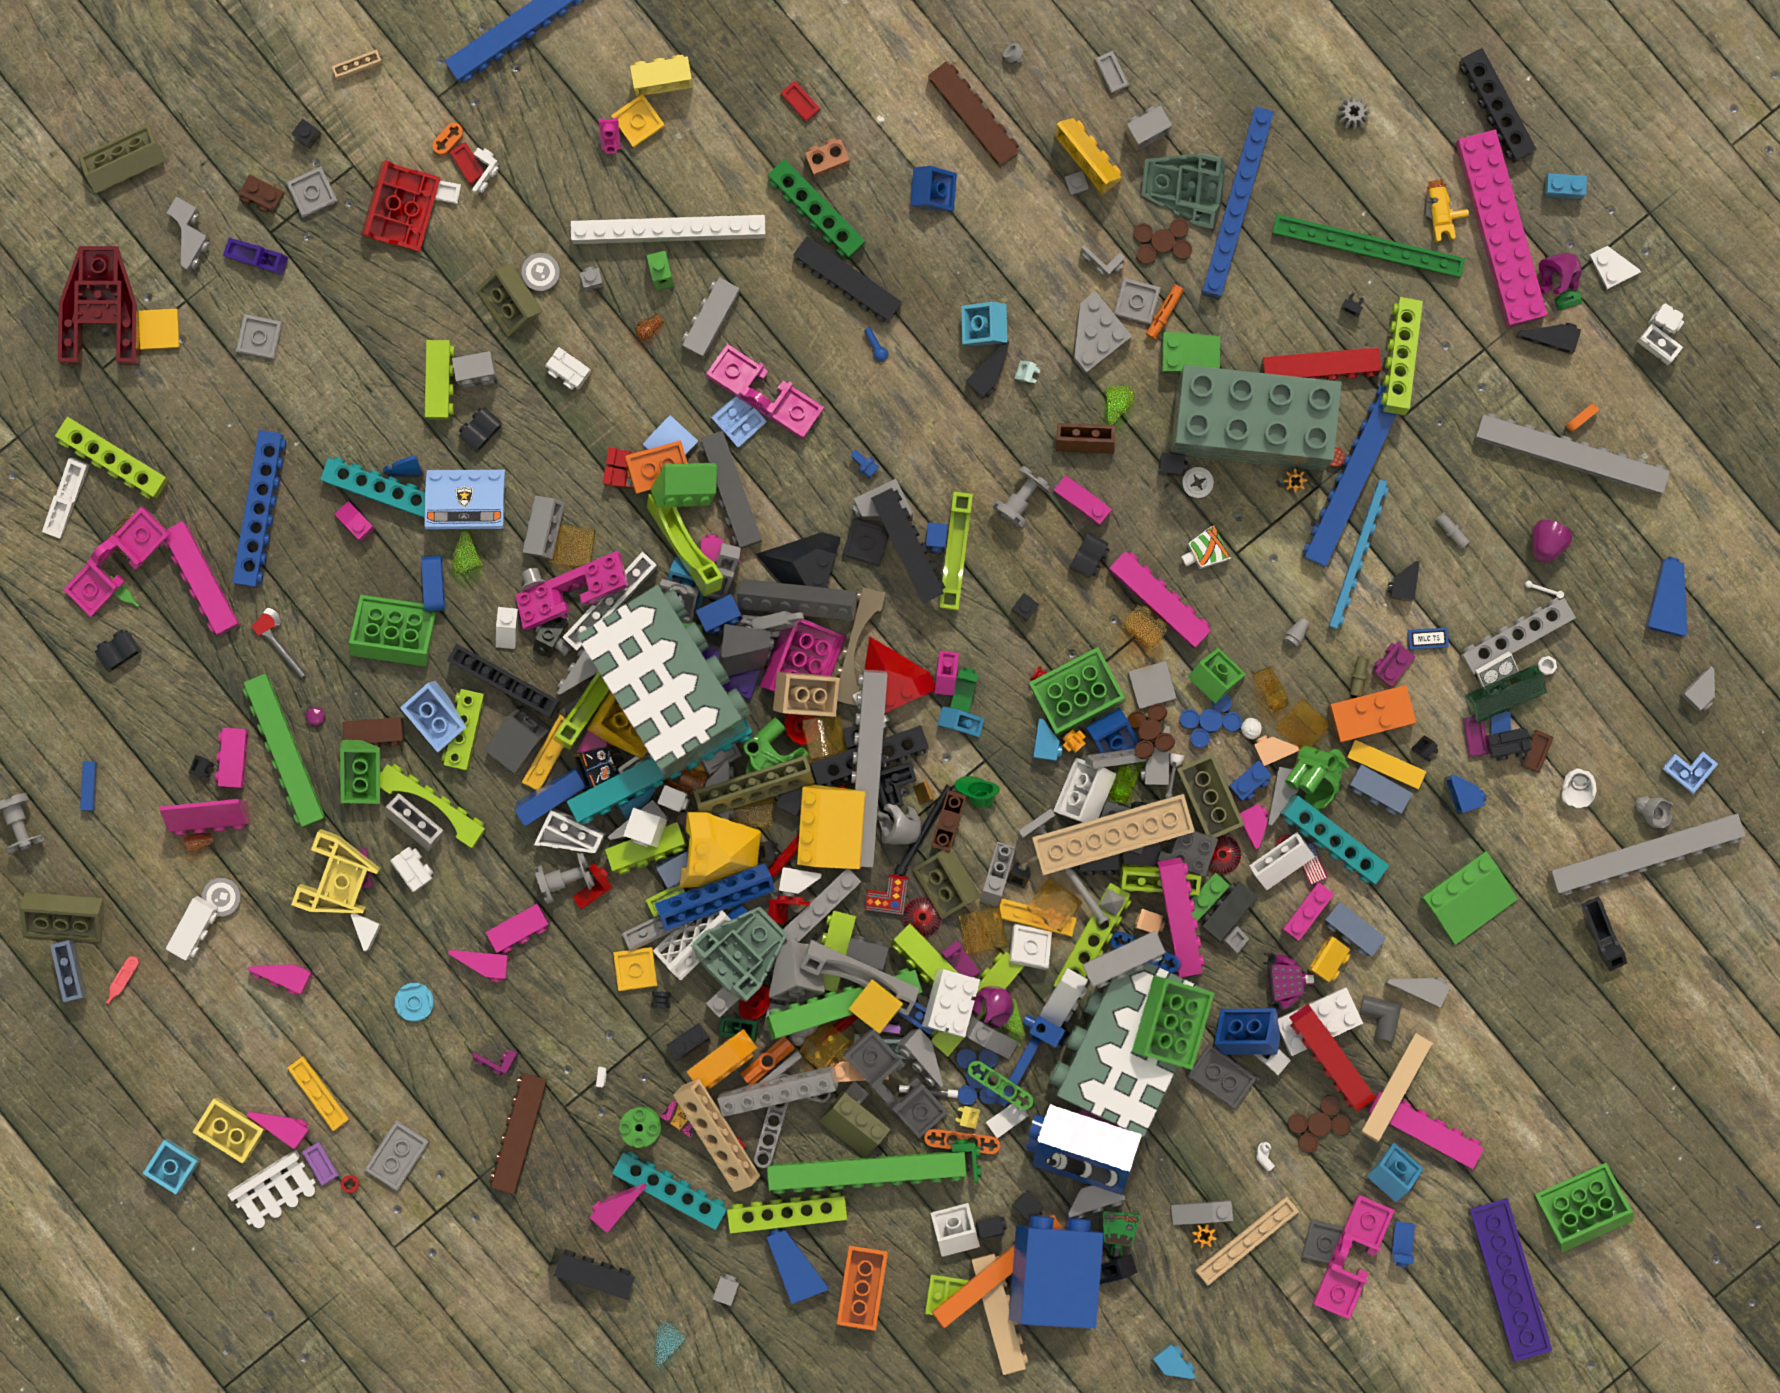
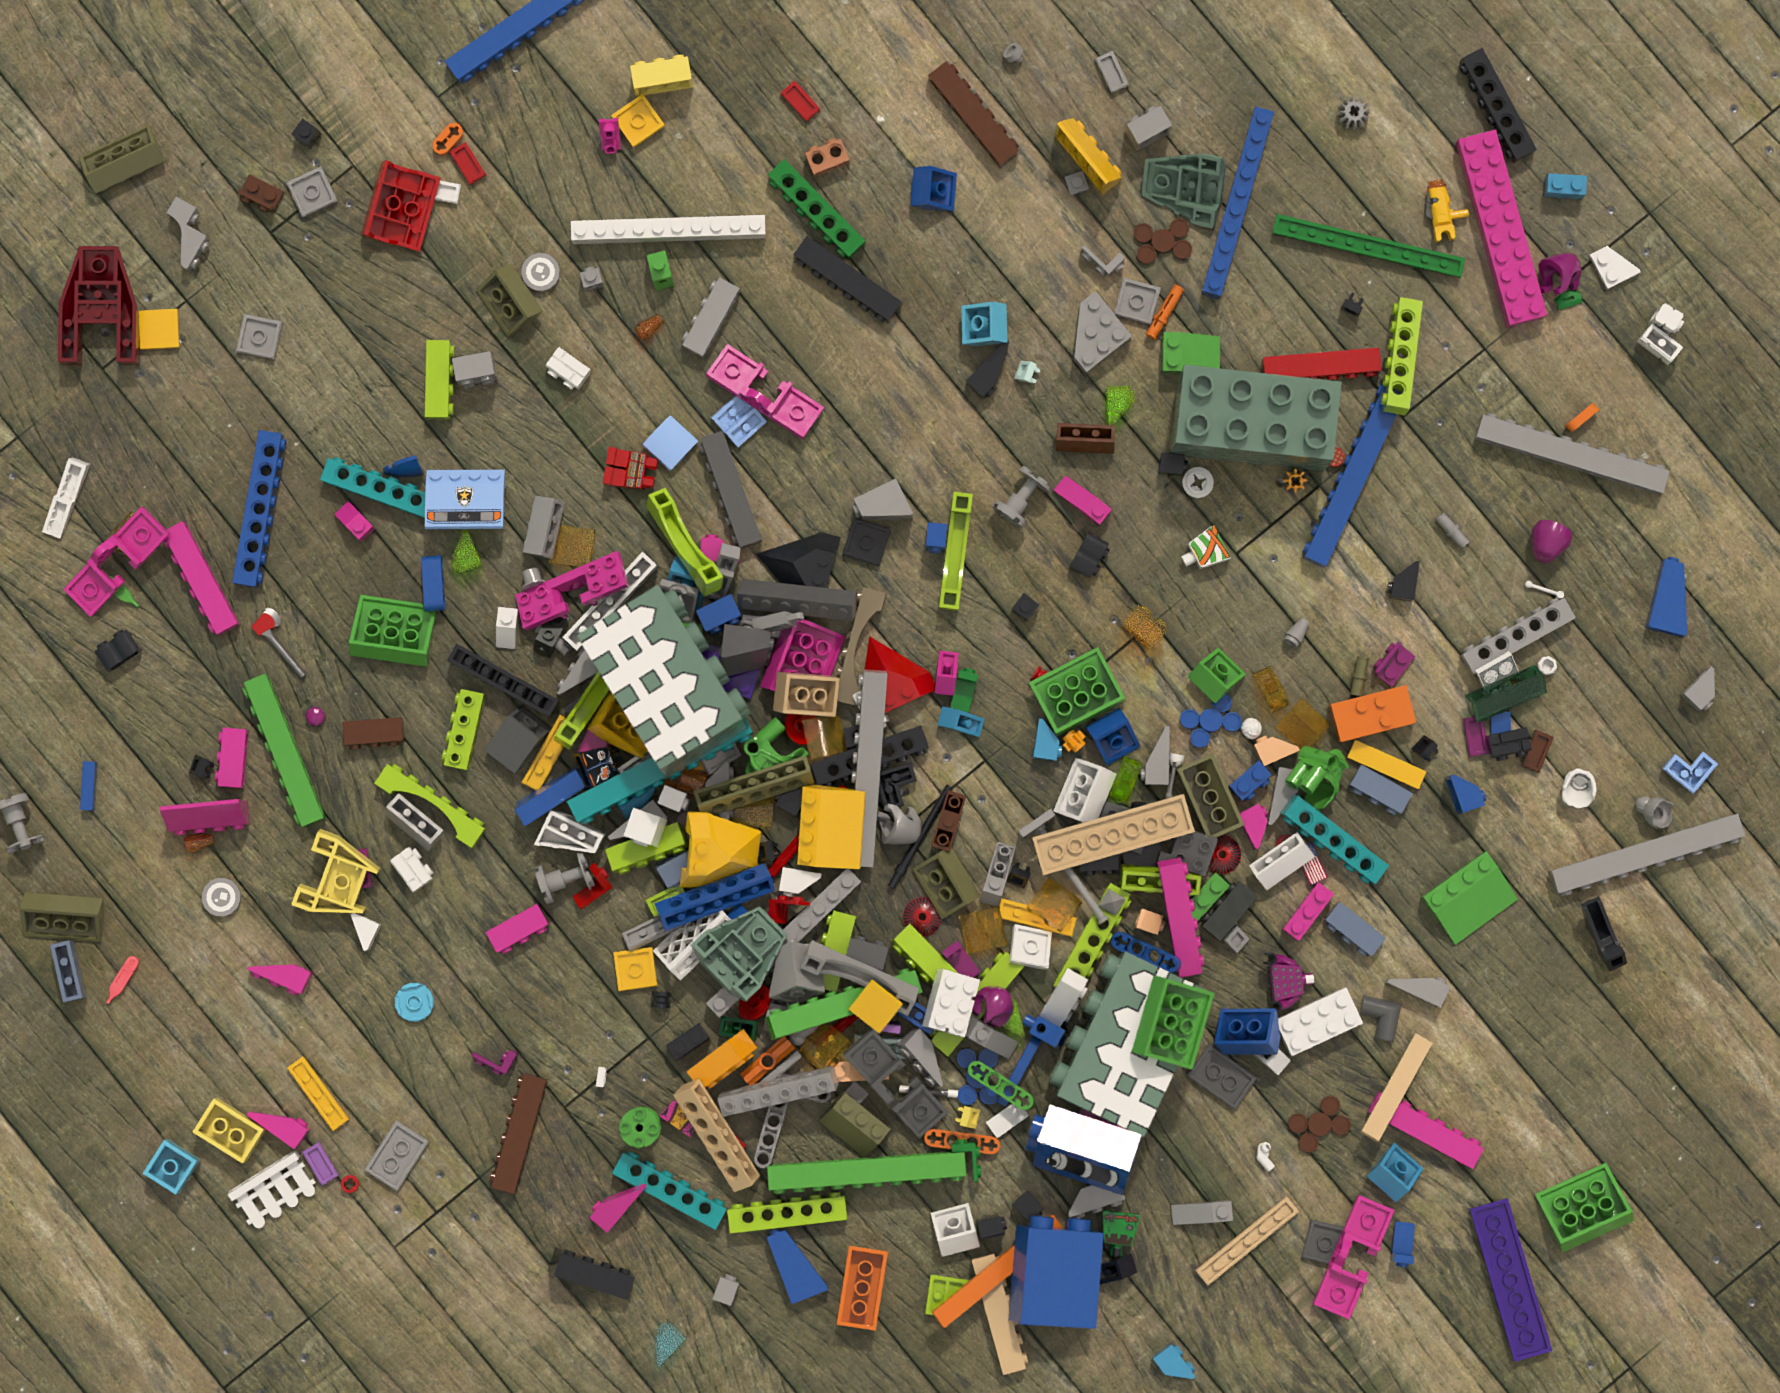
(70, 429): lime brick -> none
(192, 928): white brick -> none
(255, 256): dark purple slope -> none
(357, 64): tan piece -> none
(359, 772): bright green slope -> none
(434, 715): light blue slope -> none
(480, 429): black brick -> none
(486, 964): dark pink slope -> none
(487, 158): white bracket -> none
(647, 464): orange plate -> none
(685, 485): bright green slope -> none
(868, 465): blue piece -> none
(880, 353): blue bar -> none
(891, 901): red tile -> none
(907, 545): black brick -> none
(923, 792): pearl gold slope -> none
(979, 792): green piece -> none
(1112, 758): light grey tile -> none
(1123, 959): light grey brick -> none
(1151, 731): reddish brown piece -> none
(1152, 685): light grey tile -> none
(1159, 599): dark pink brick -> none
(1209, 1236): light orange gear -> none
(1329, 959): yellow slope -> none
(1332, 1057): red brick -> none
(1361, 547): dark azure plate -> none
(1428, 638): tile -> none
(1557, 337): black slope -> none

